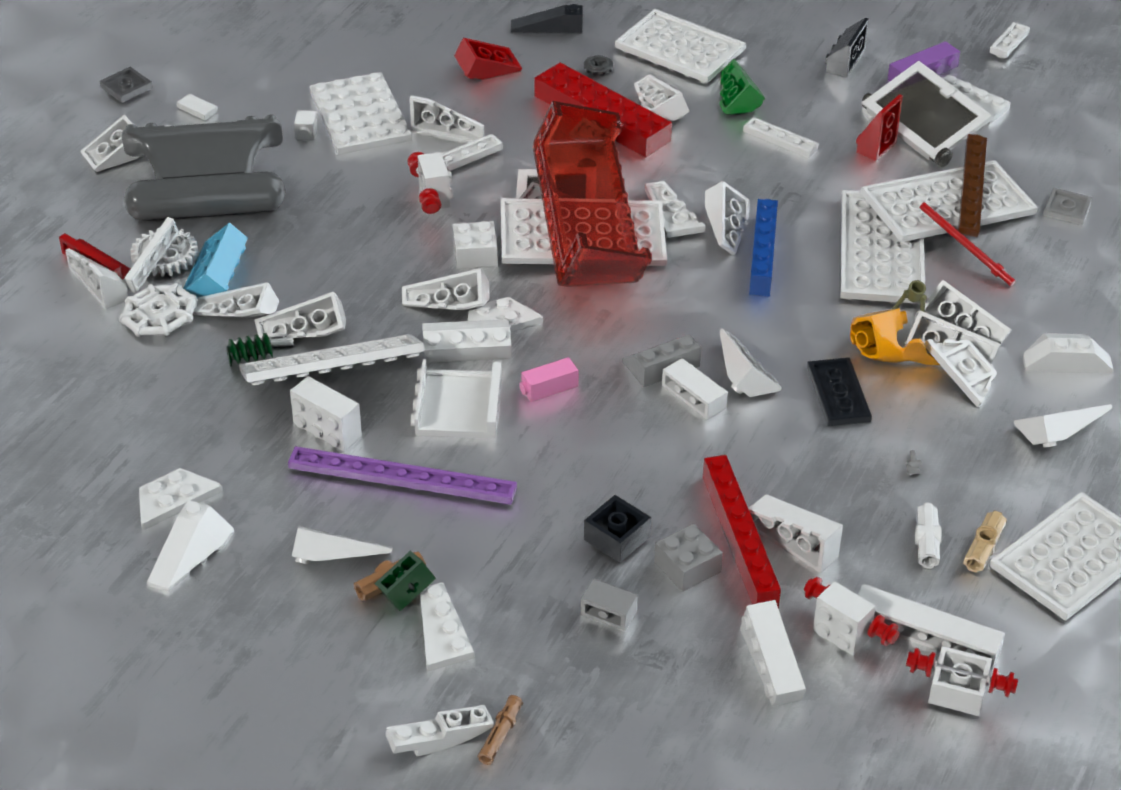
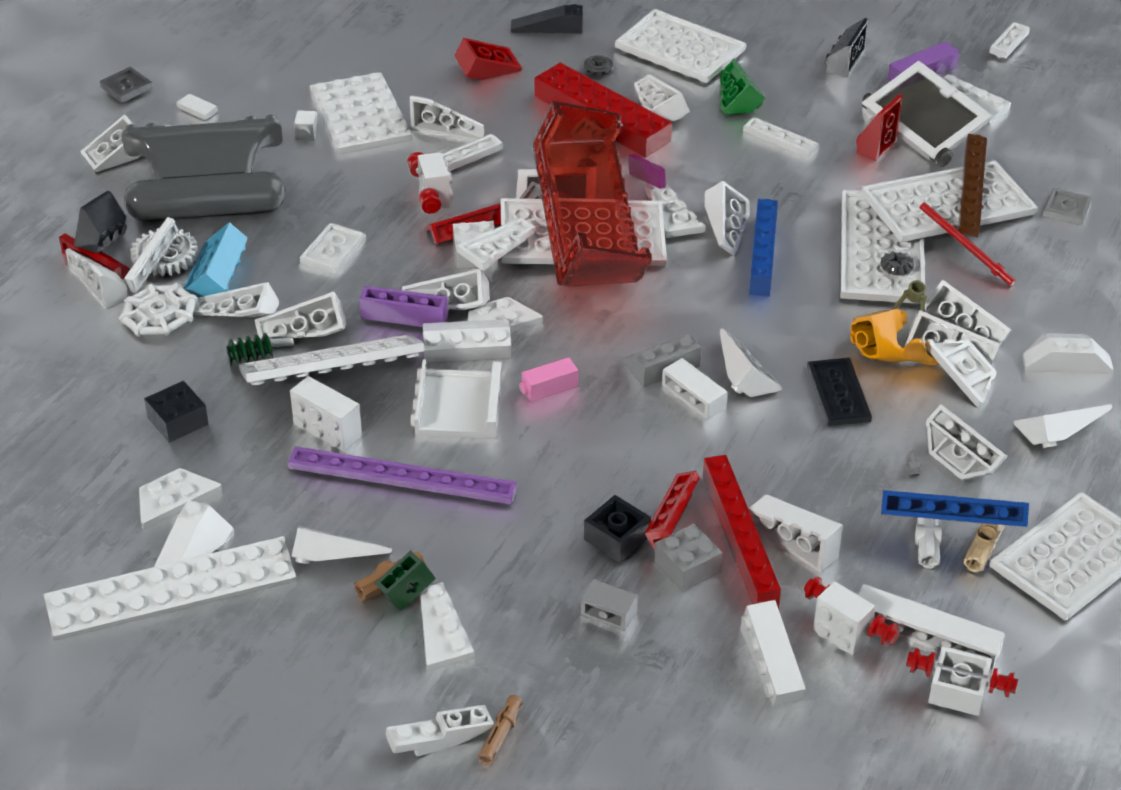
(100, 223): none -> black slope
(169, 588): none -> white plate
(176, 411): none -> black brick
(332, 248): none -> white tile
(402, 306): none -> medium lavender brick
(443, 230): none -> red panel
(496, 243): none -> white wing
(647, 171): none -> magenta tile
(672, 507): none -> red panel
(891, 265): none -> dark grey gear
(955, 508): none -> blue brick
(960, 446): none -> white wedge

